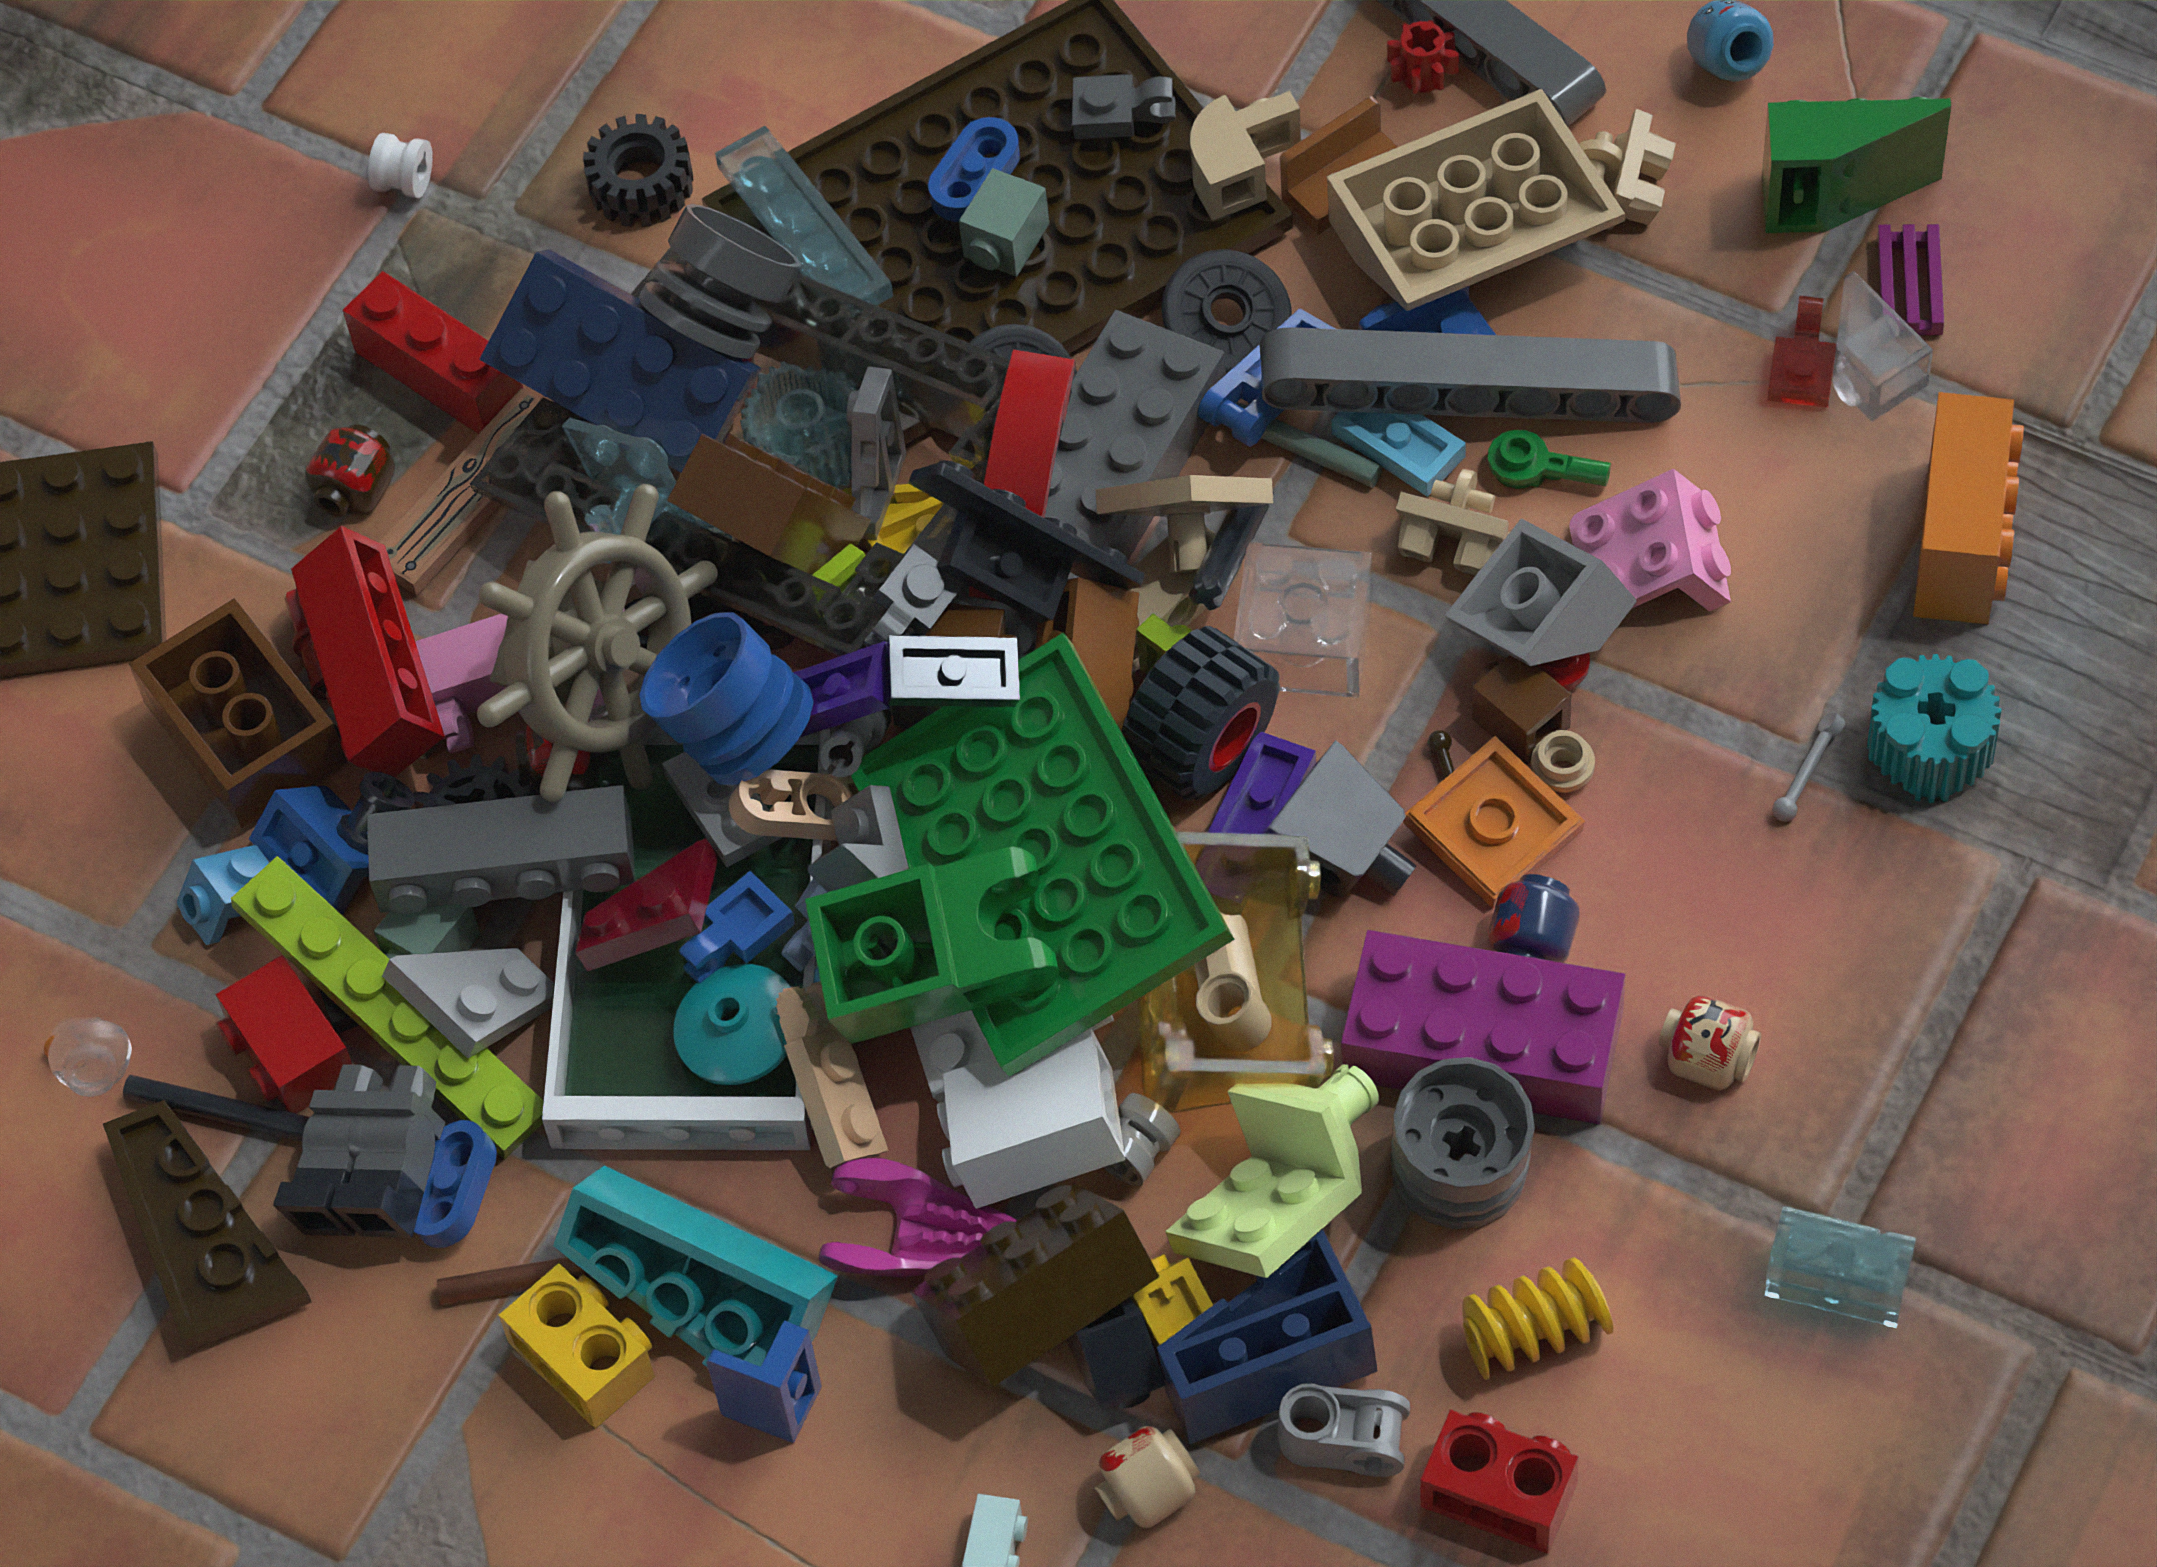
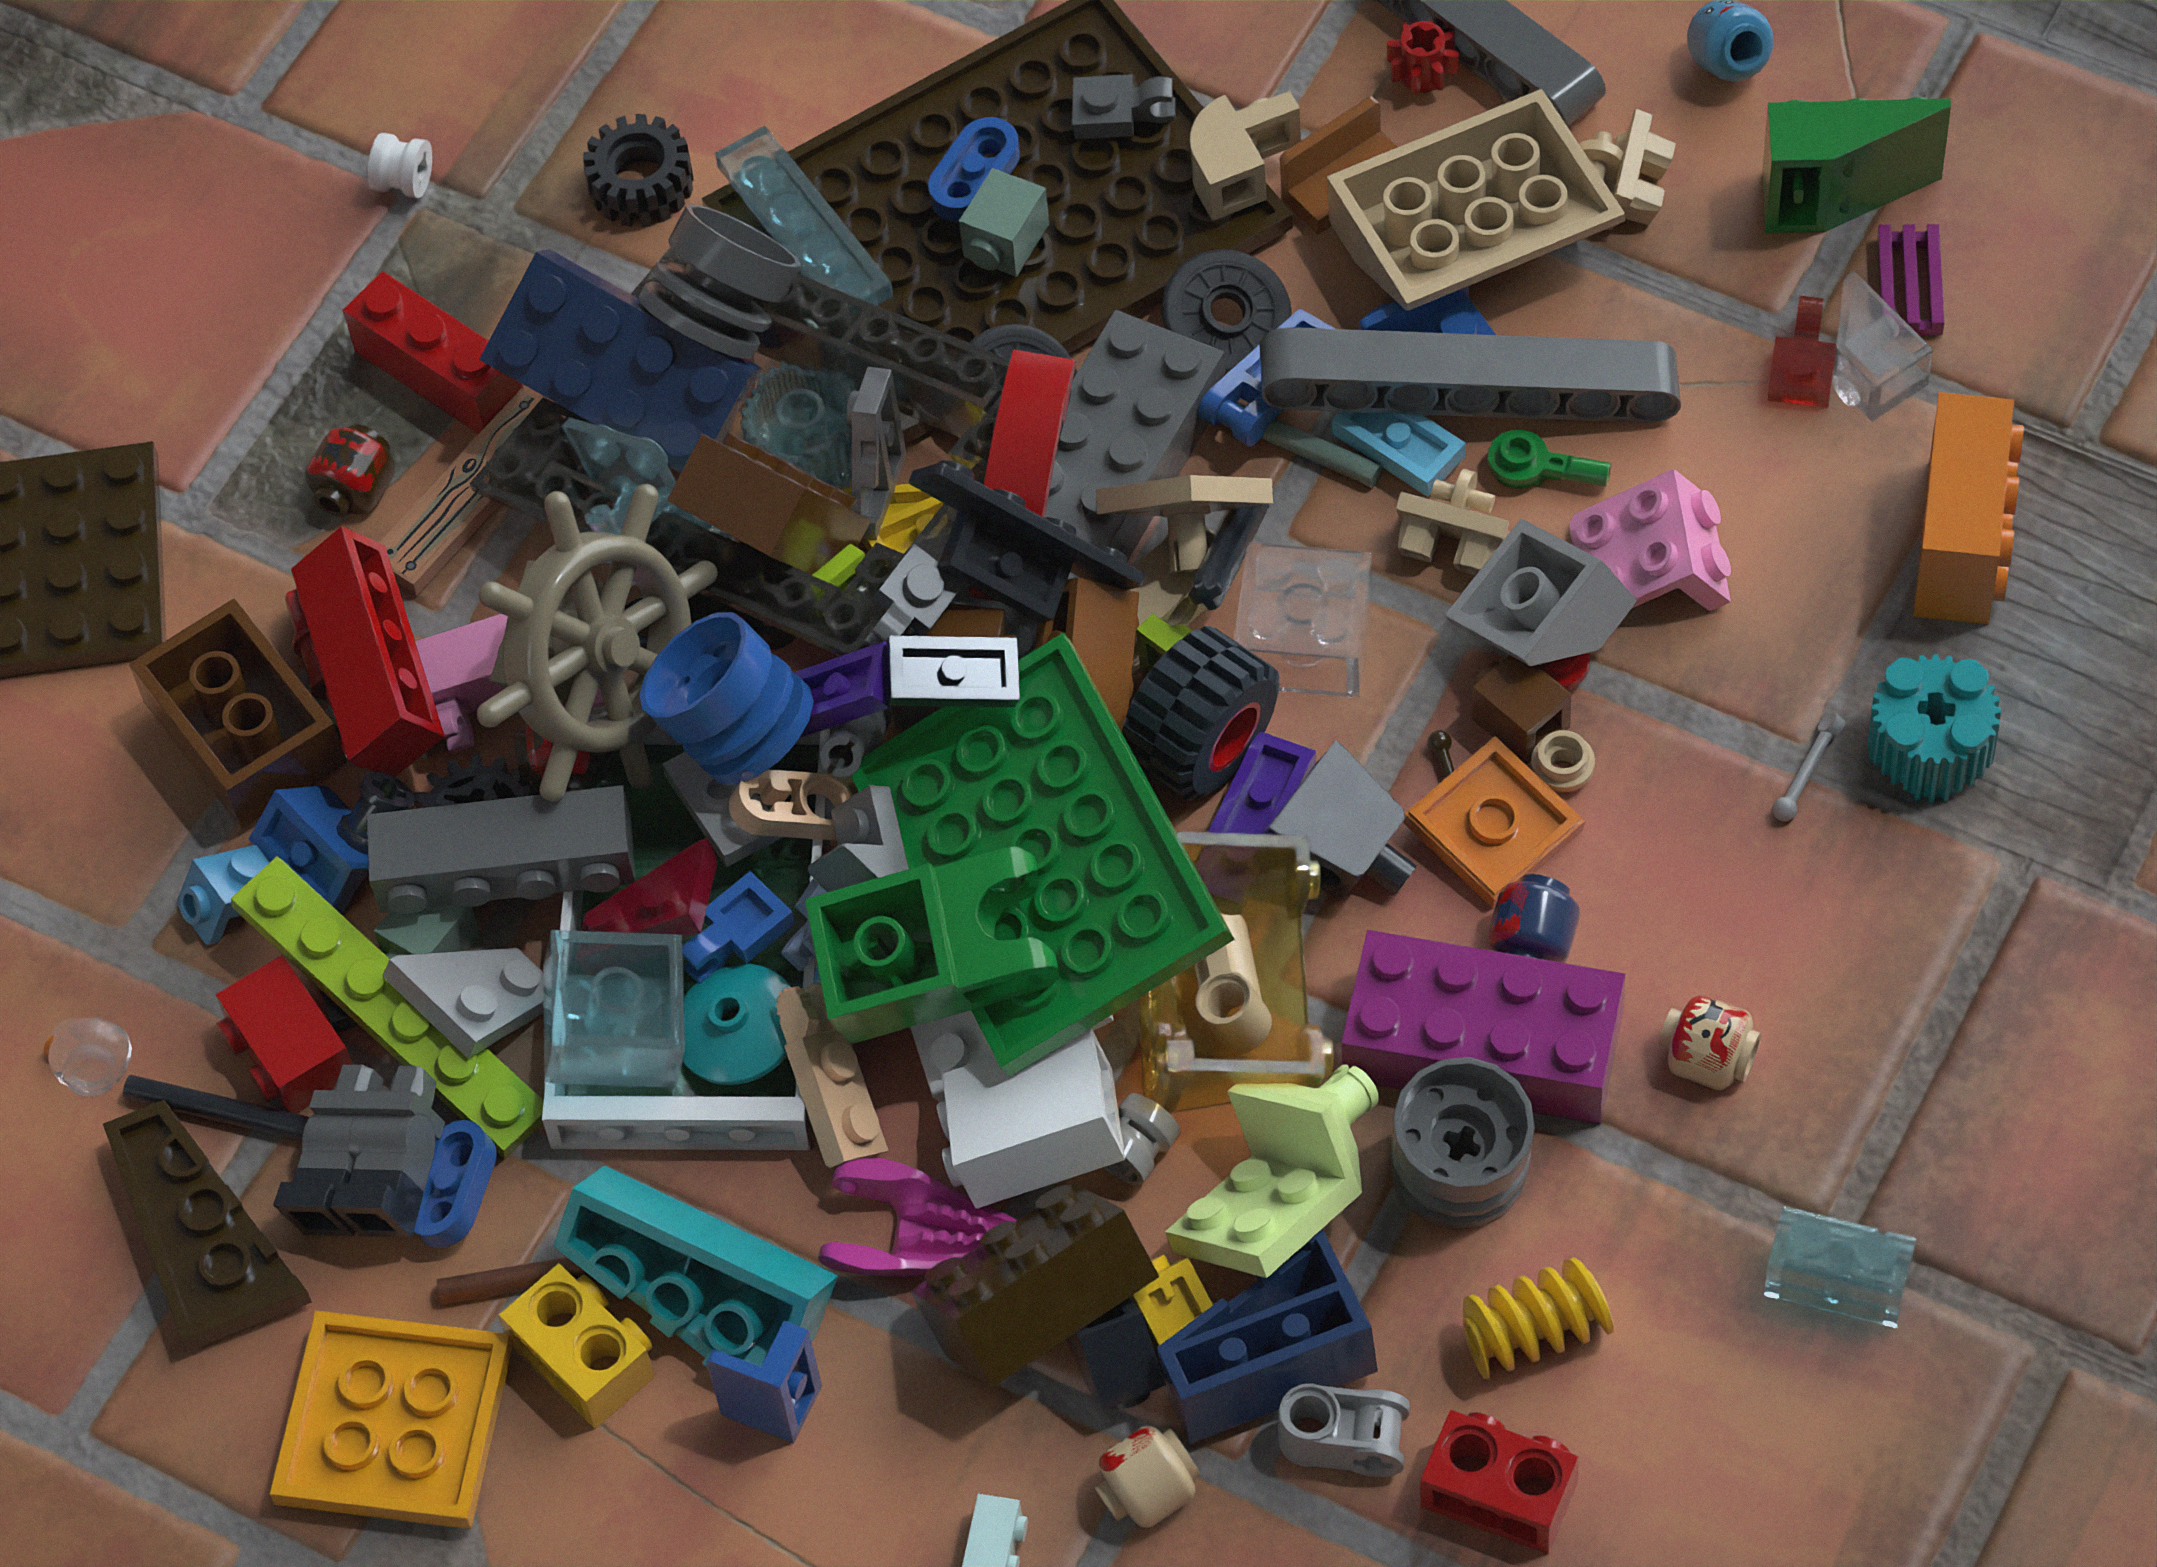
(392, 1419): none -> light orange plate
(613, 1009): none -> clear light blue brick

